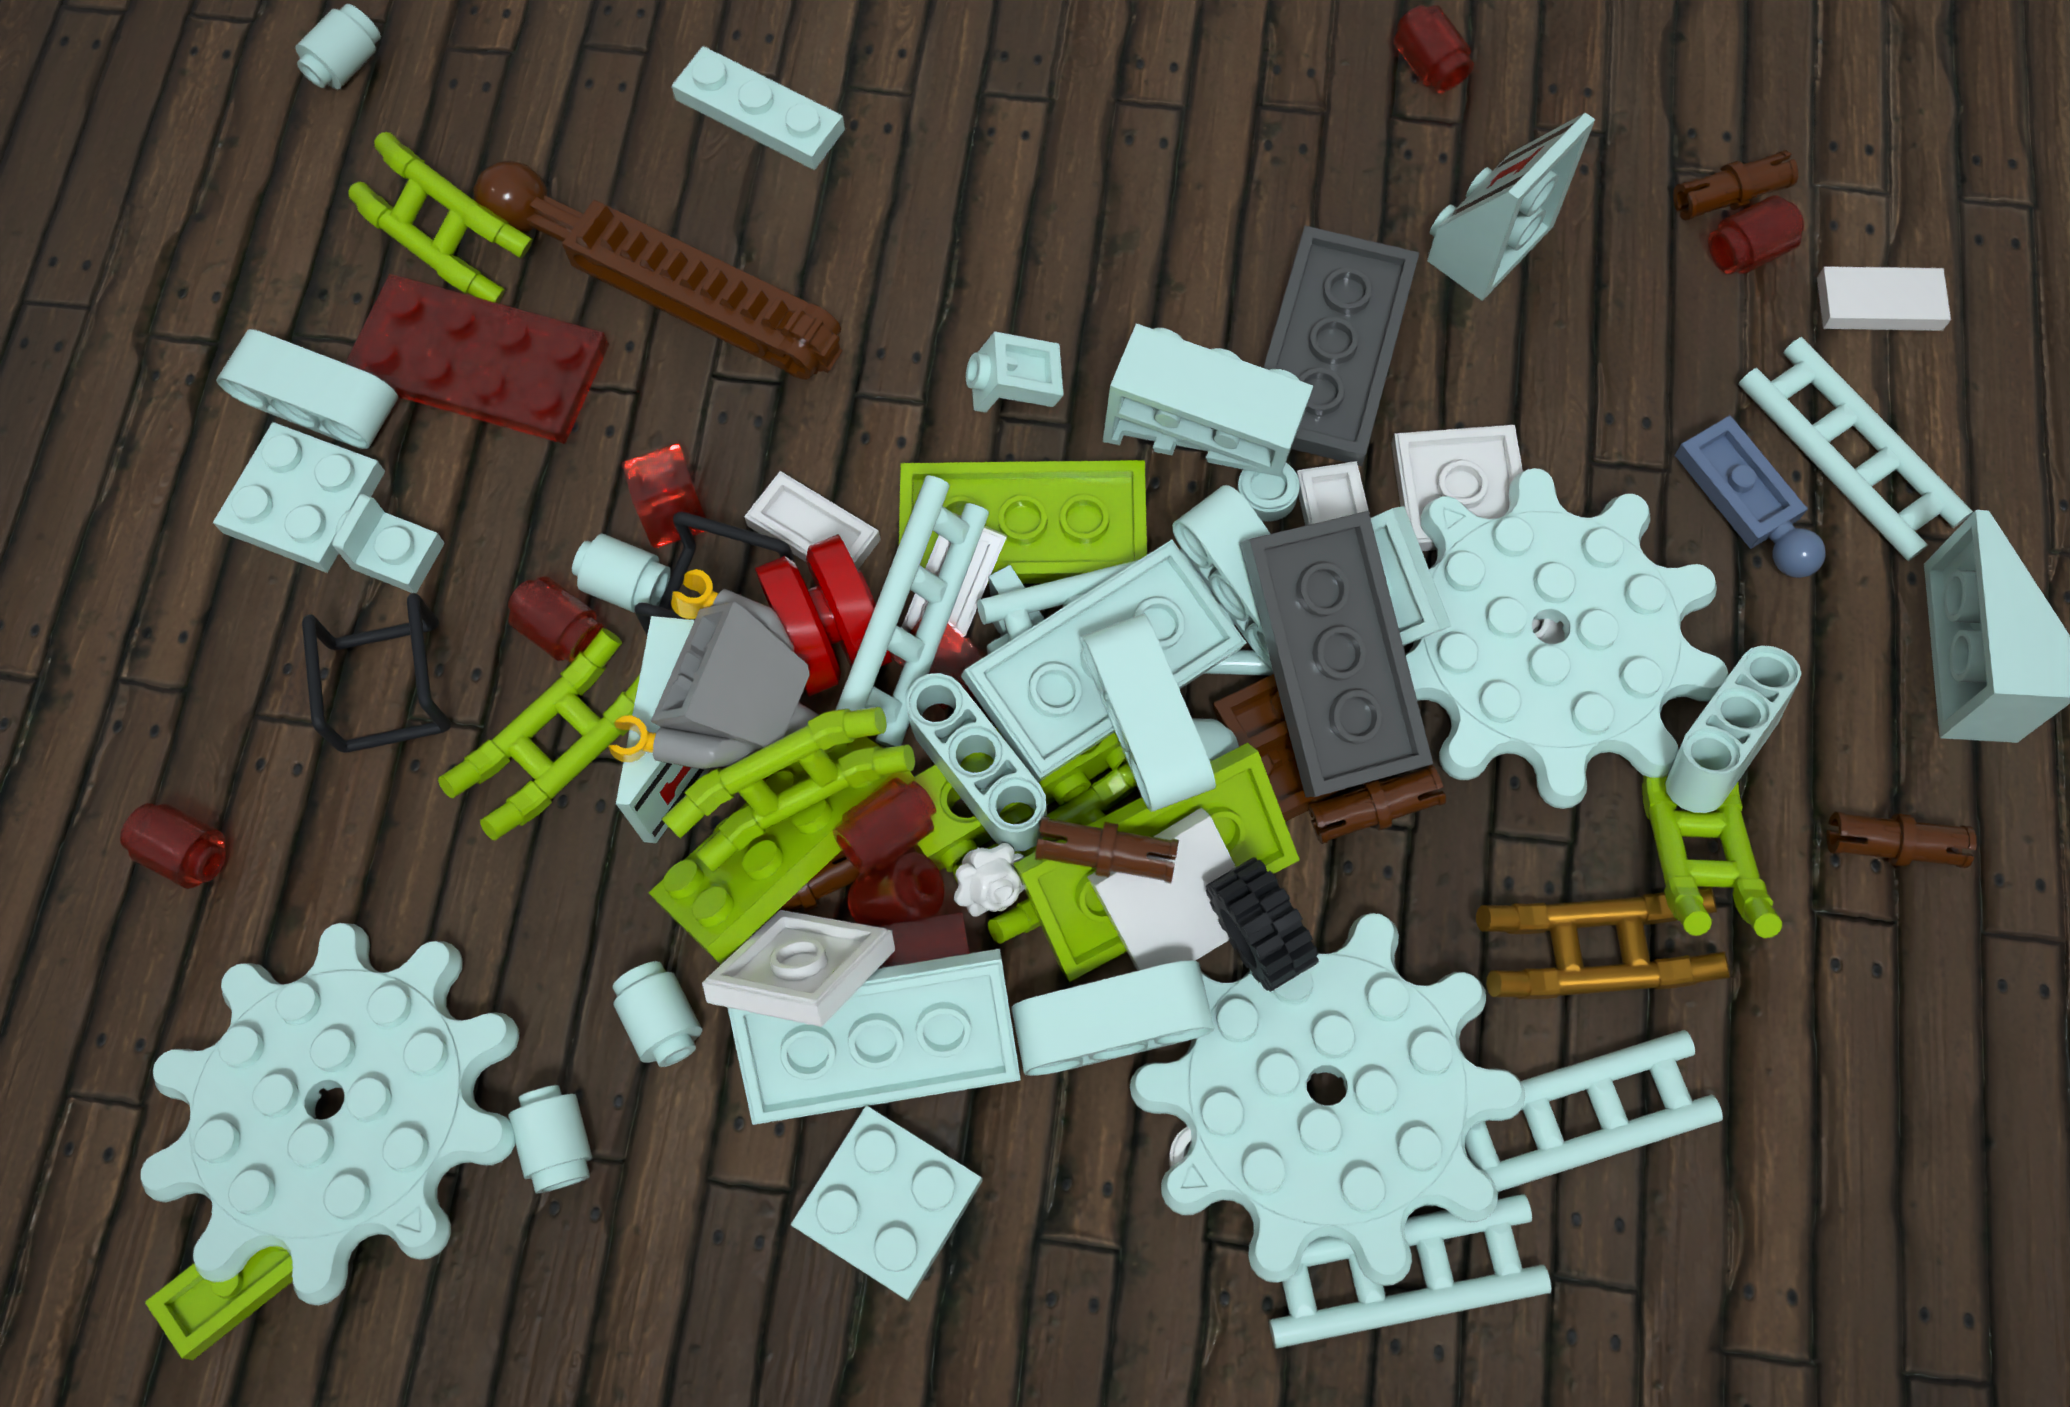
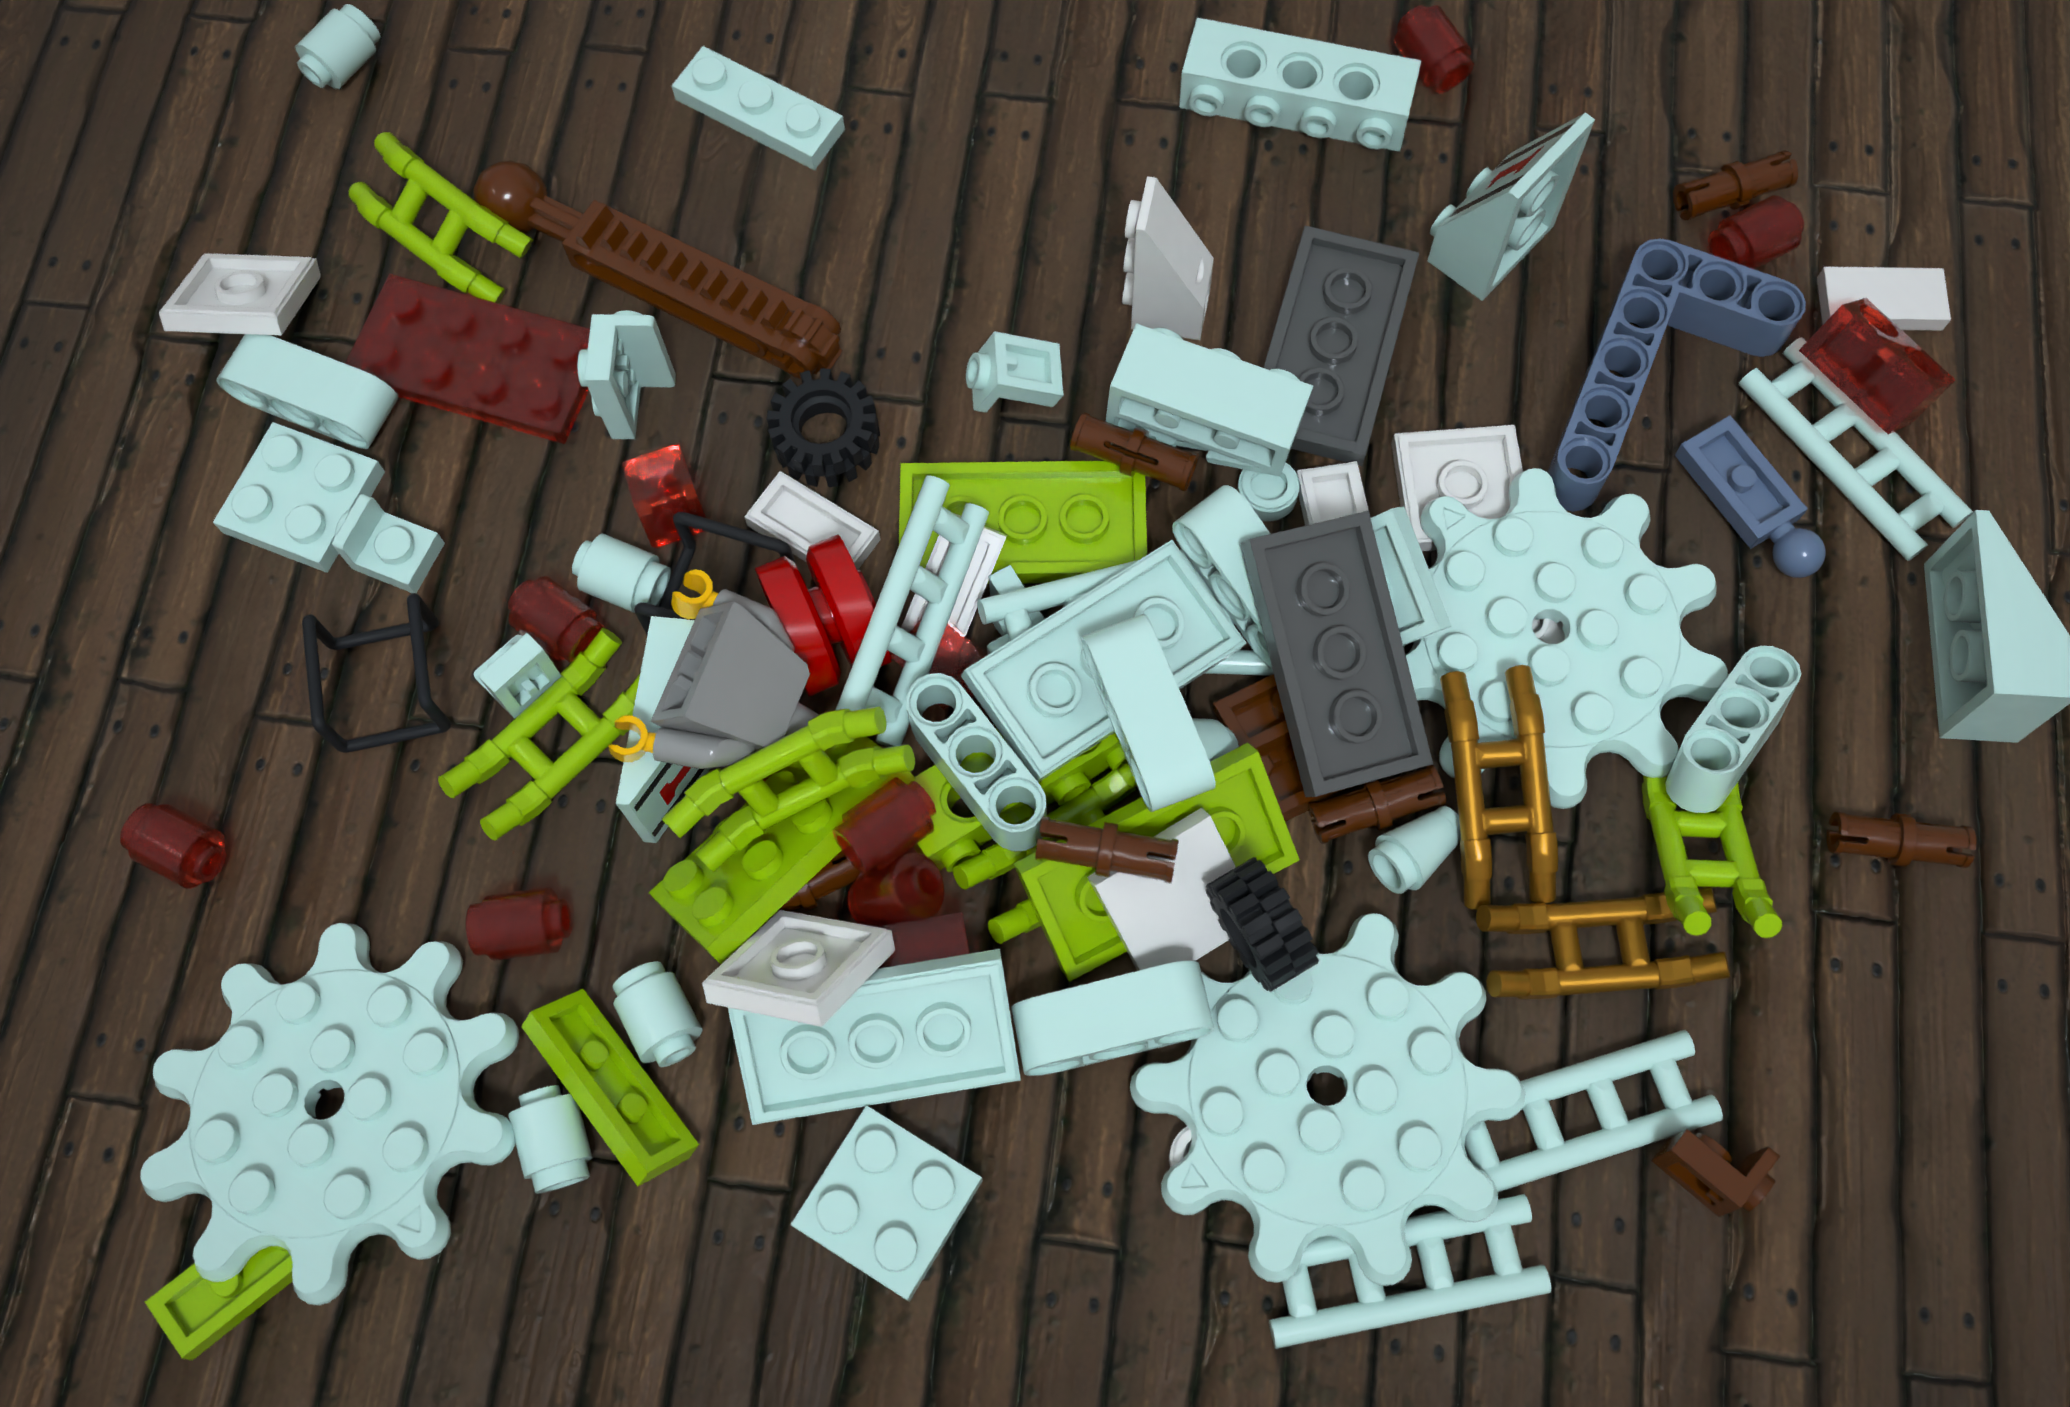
(240, 294): none -> white tile
(517, 674): none -> light aqua bracket
(518, 924): none -> clear red brick
(610, 1086): none -> lime plate
(620, 359): none -> light aqua bracket
(816, 398): none -> black tyre
(988, 879): white plant -> none
(1095, 439): none -> reddish brown pin
(1165, 266): none -> white slope
(1298, 84): none -> light aqua brick
(1415, 850): none -> light aqua cone
(1468, 761): none -> pearl gold piece
(1675, 300): none -> sand blue beam
(1706, 1172): none -> reddish brown bracket
(1876, 365): none -> clear red brick

